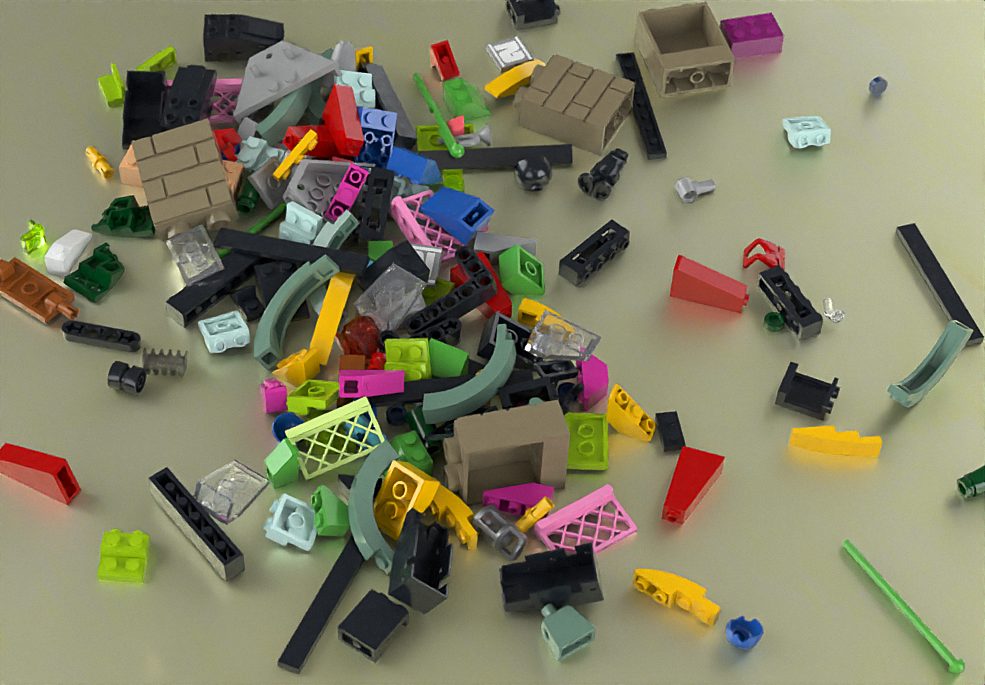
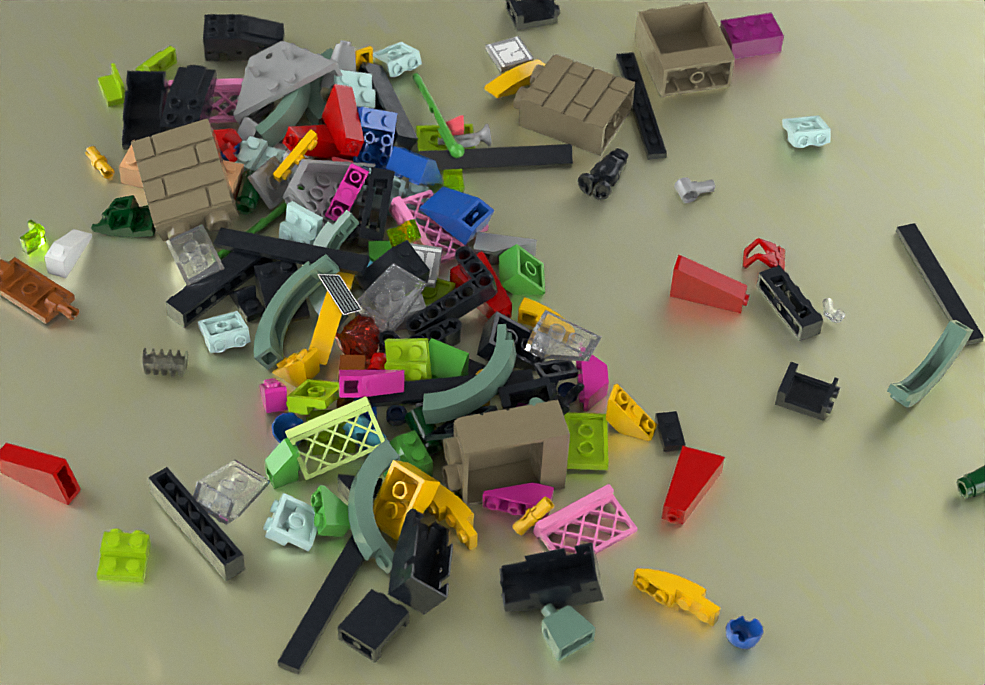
(77, 331): black beam -> none
(96, 274): dark green slope -> none
(127, 378): black wheel -> none
(340, 293): none -> sticker
(397, 59): none -> light aqua plate
(406, 231): none -> clear neon green bracket
(444, 60): red slope -> none
(464, 100): bright green slope -> none
(504, 536): flat silver piece -> none
(533, 173): black cylinder -> none
(594, 253): black brick -> none
(774, 321): dark green tile -> none
(827, 440): yellow slope -> none
(878, 86): tile -> none
(956, 666): bright green bar -> none

